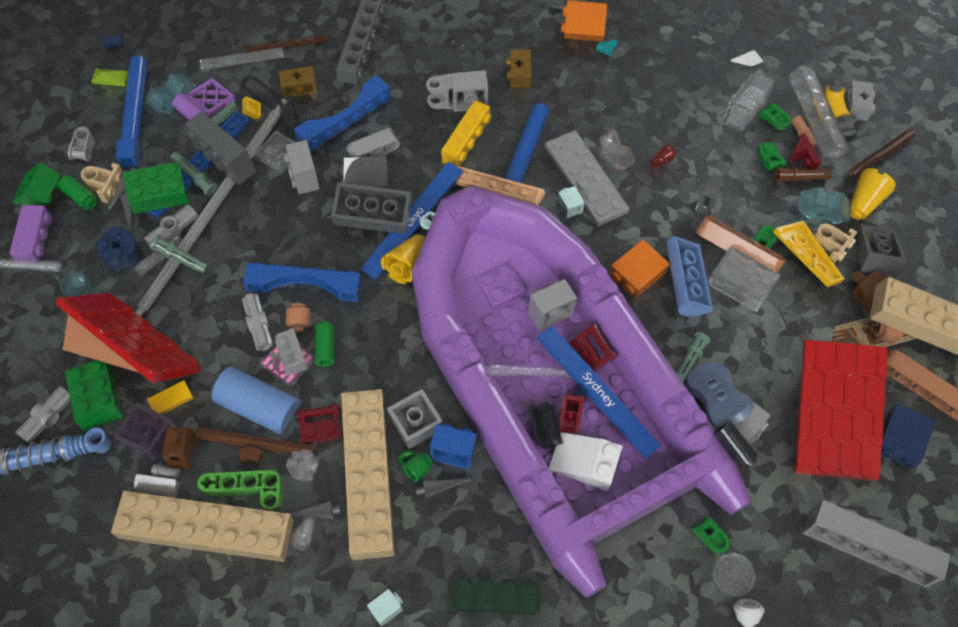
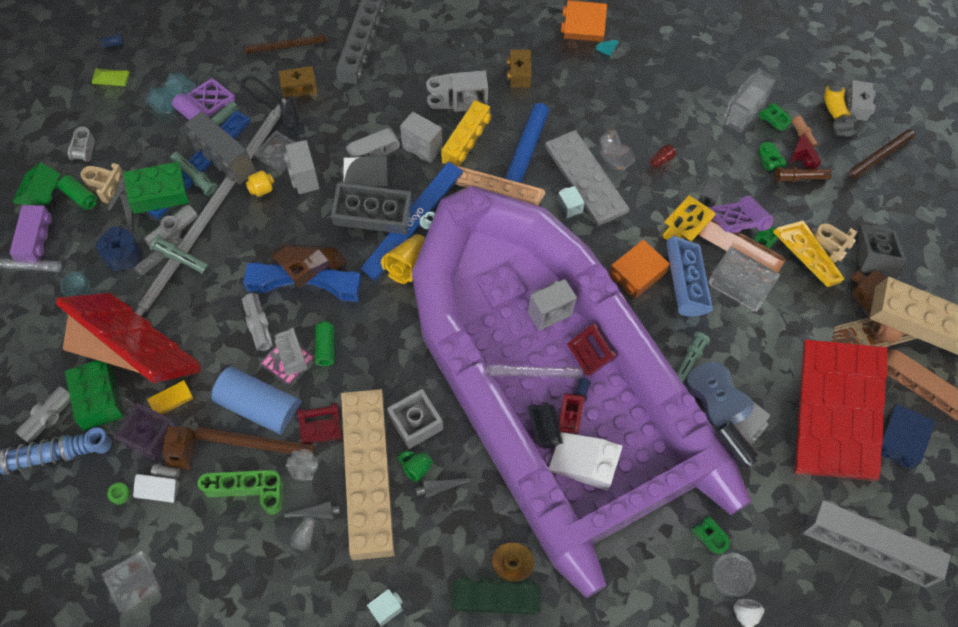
(118, 493): none -> bright green tile
(128, 146): blue brick -> none
(131, 582): none -> clear tile
(203, 526): tan brick -> none
(241, 58): clear axle -> none
(251, 108): yellow plate -> none
(251, 455): reddish brown piece -> none
(260, 183): none -> yellow head
(298, 317): nougat head -> none
(306, 261): none -> reddish brown brick
(316, 132): blue arch -> none
(421, 137): none -> light grey brick
(453, 446): blue brick -> none
(513, 554): none -> pearl gold dish
(598, 392): blue tile -> none
(681, 231): none -> yellow piece
(748, 210): none -> medium lavender piece
(749, 59): white sticker -> none
(817, 203): clear light blue brick -> none
(819, 113): clear brick -> none
(870, 192): yellow cone -> none

